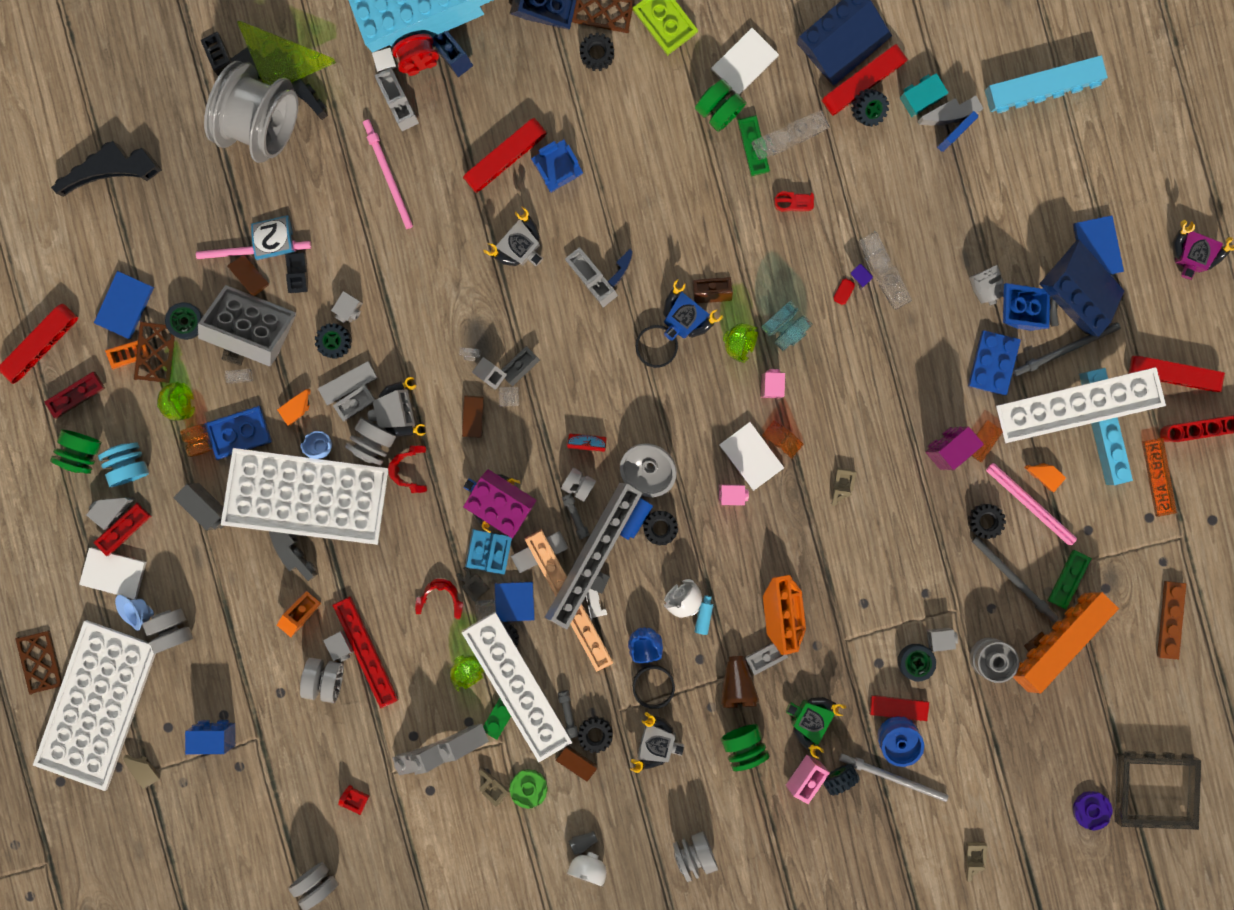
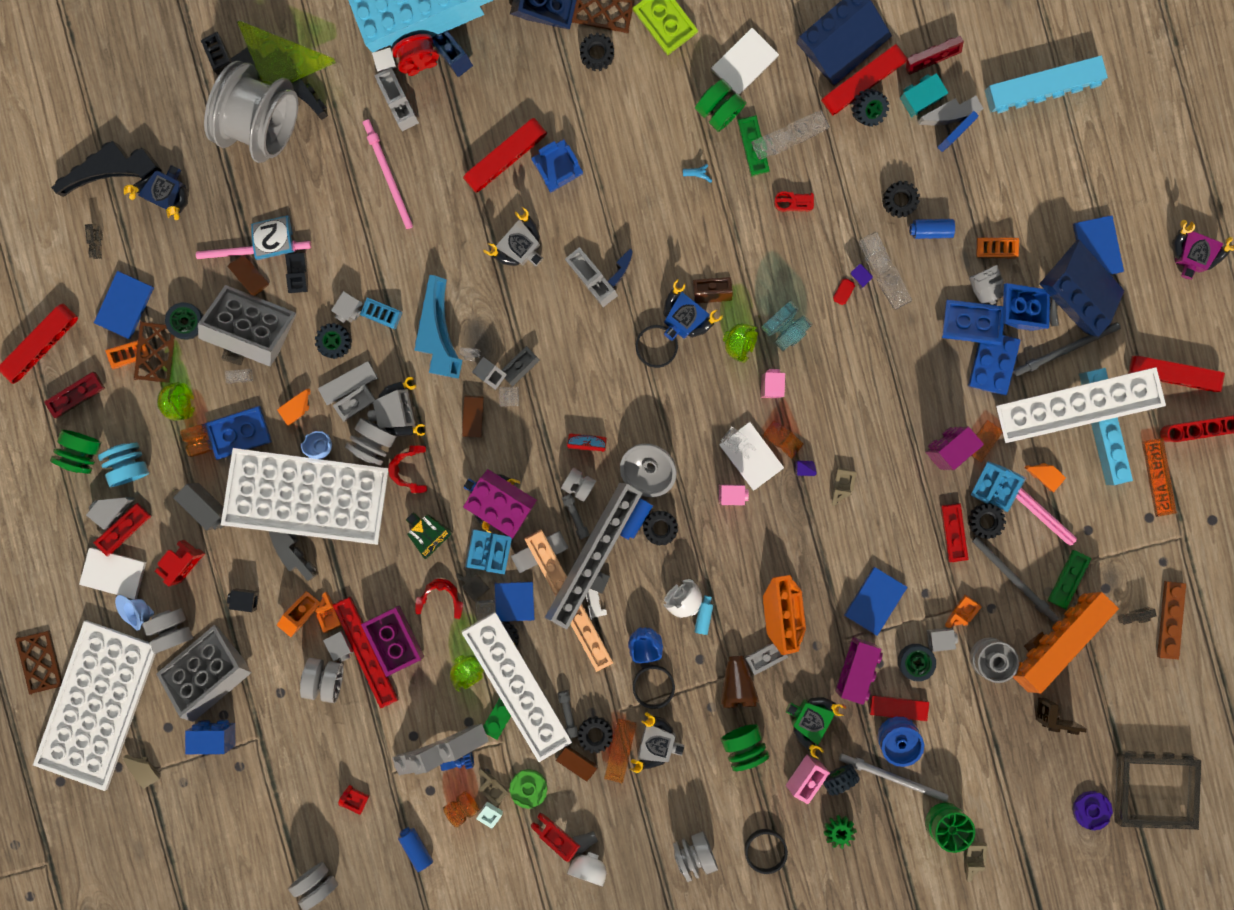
(93, 238): none -> clear smoke plate
(162, 191): none -> torso
(176, 566): none -> red panel
(203, 674): none -> light grey slope
(243, 600): none -> black brick
(326, 614): none -> orange slope
(392, 640): none -> magenta brick
(395, 319): none -> dark azure slope
(415, 849): none -> blue brick
(427, 533): none -> torso
(433, 331): none -> dark azure arch
(463, 807): none -> clear orange wheel
(467, 760): none -> blue piece
(489, 815): none -> light aqua plate
(556, 838): none -> red hinge
(620, 750): none -> clear orange slope
(697, 172): none -> dark azure bar
(736, 441): none -> clear plate
(769, 870): none -> black tyre
(805, 468): none -> dark purple slope
(836, 838): none -> green gear
(858, 671): none -> magenta brick
(875, 601): none -> blue tile
(911, 193): none -> black tyre
(932, 228): none -> blue brick
(934, 54): none -> dark red plate
(950, 827): none -> green wheel
(954, 532): none -> red tile
(963, 612): none -> orange slope
(973, 322): none -> blue plate
(998, 486): none -> dark azure slope
(1006, 241): none -> orange slope
(1049, 714): none -> dark brown bracket
(1142, 615): none -> clear smoke plate

